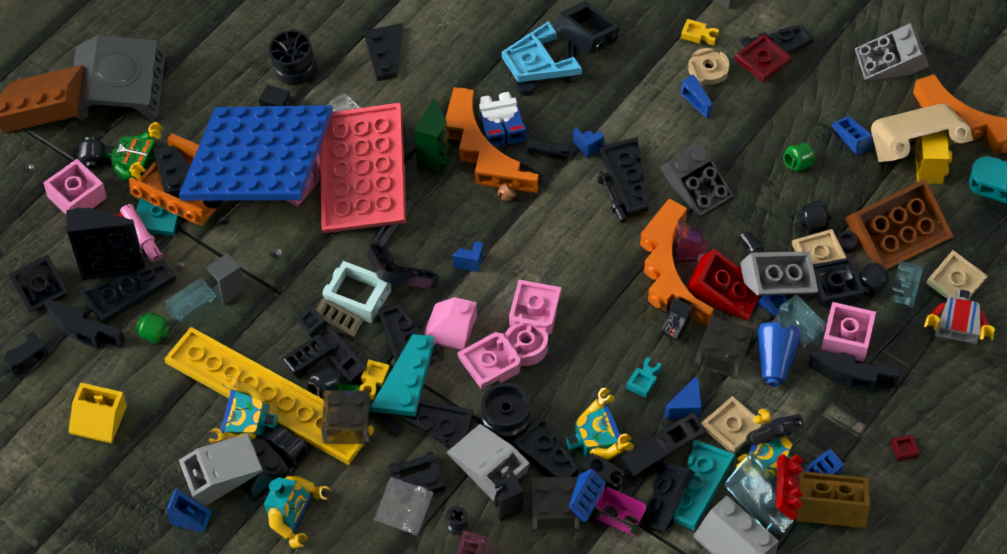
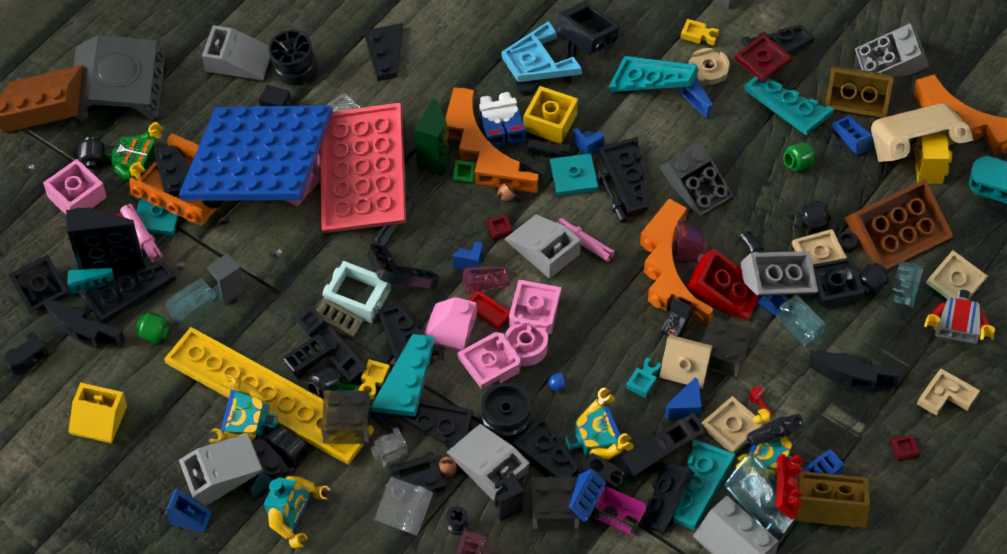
(88, 279): none -> teal slope
(235, 54): none -> light grey slope
(390, 447): none -> clear brick
(447, 469): none -> nougat hinge
(464, 171): none -> green slope
(472, 283): none -> clear pink slope
(490, 310): none -> red tile
(499, 227): none -> dark red tile
(545, 244): none -> light grey slope
(550, 114): none -> yellow brick
(557, 382): none -> blue hinge
(573, 175): none -> teal plate
(589, 242): none -> bright pink pin
(651, 74): none -> teal wing
(685, 360): none -> tan plate
(755, 397): none -> red hand
(777, 351): blue cone -> none
(796, 110): none -> teal wing
(848, 330): bright pink brick -> none
(859, 91): none -> pearl gold slope
(944, 388): none -> tan plate

